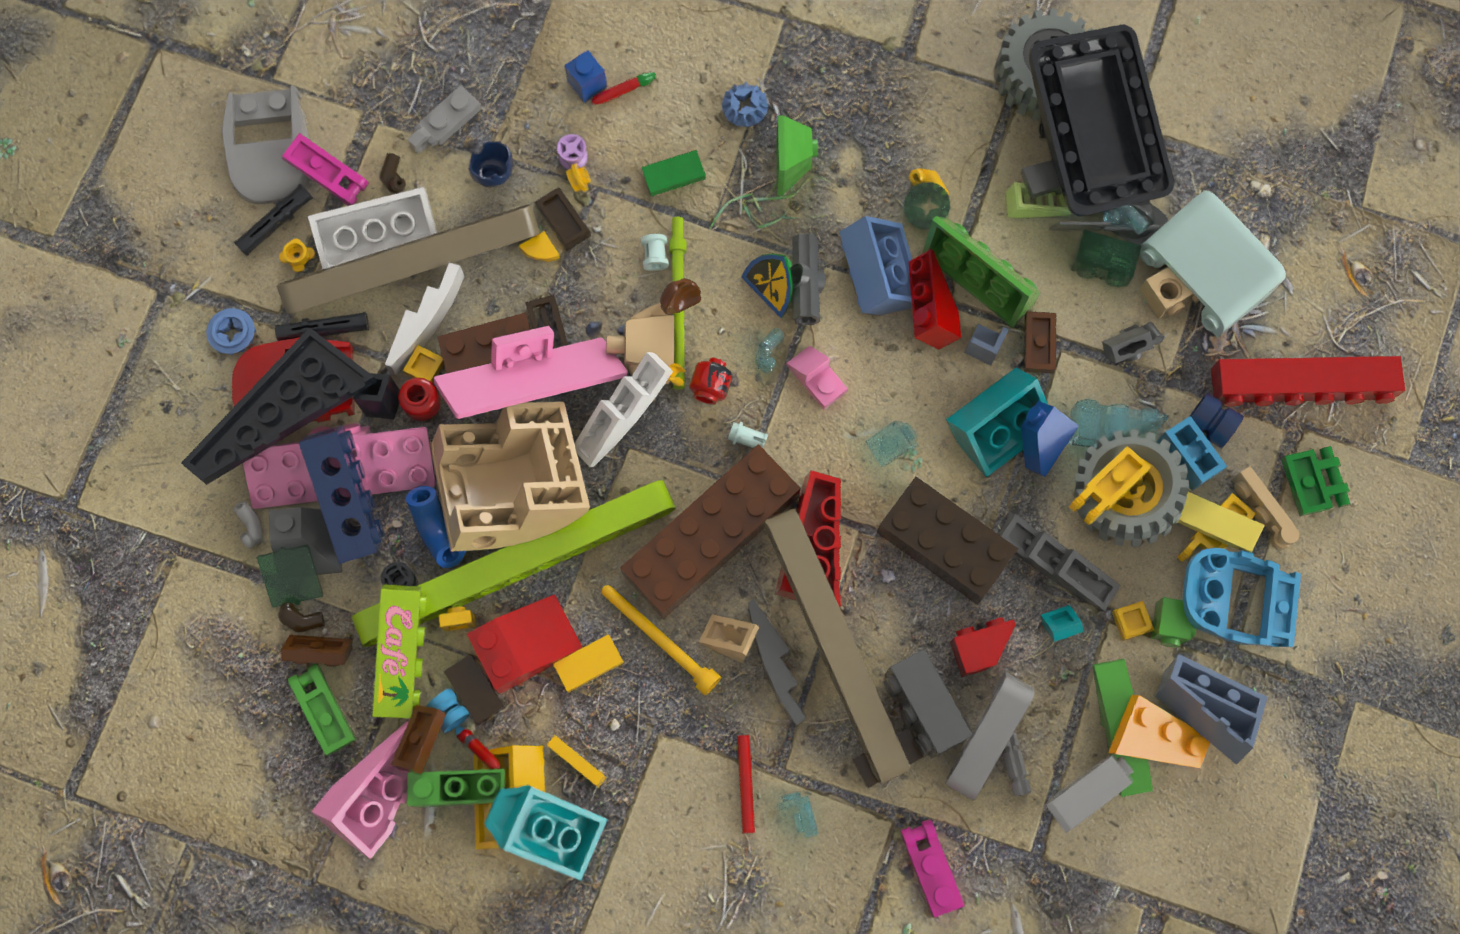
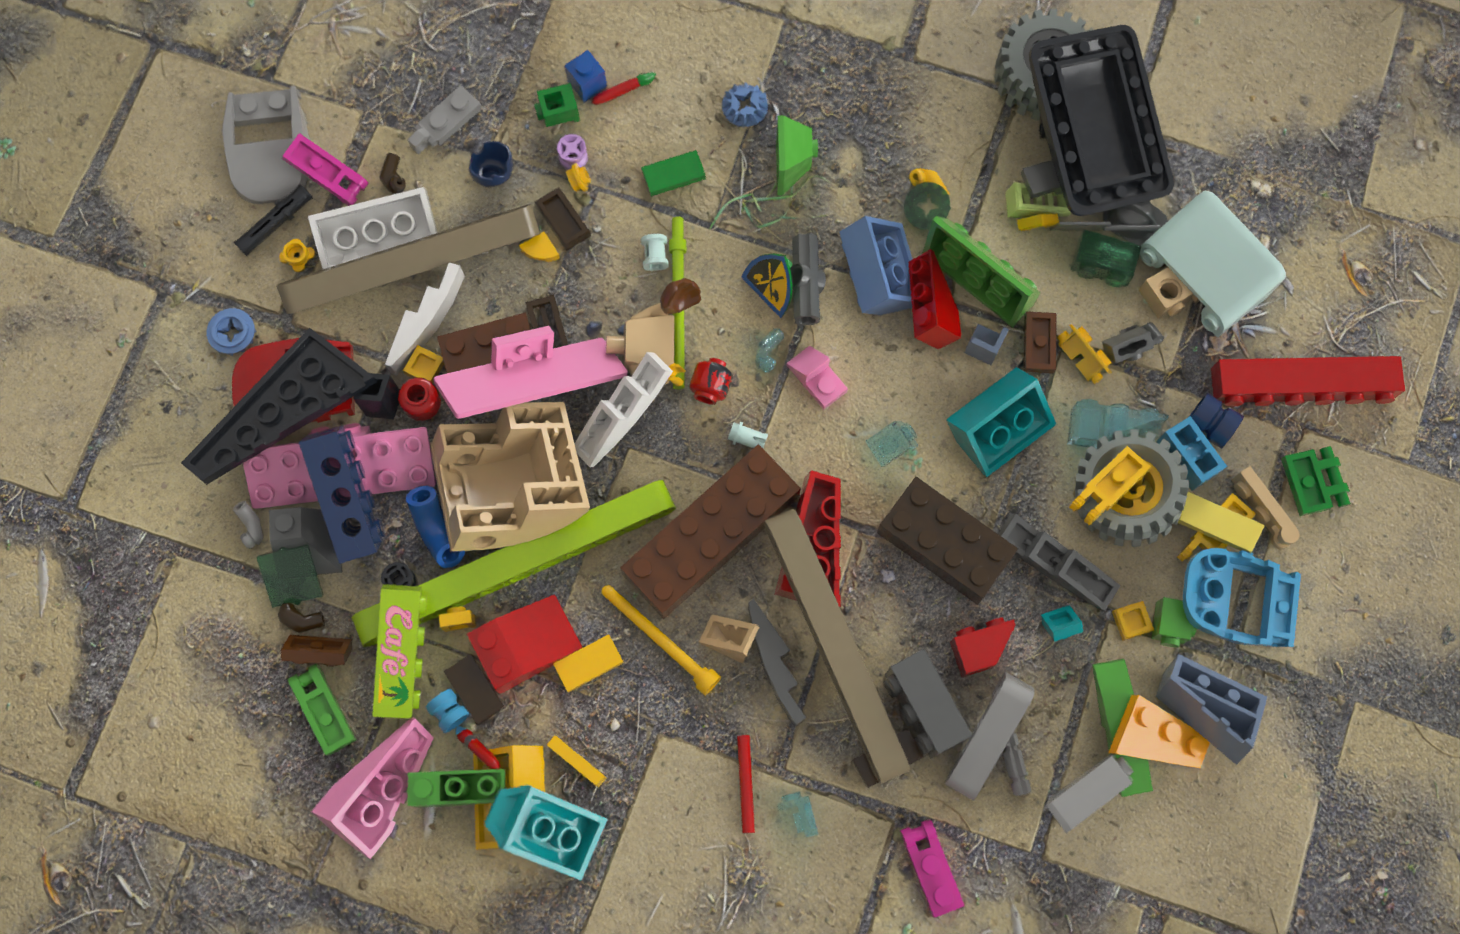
(324, 327): black pin -> none
(418, 739): reddish brown plate -> none
(557, 105): none -> green brick
(1036, 221): none -> yellow tile
(1045, 437): blue slope -> none
(1078, 343): none -> yellow hinge
(1126, 215): clear light blue arm -> none

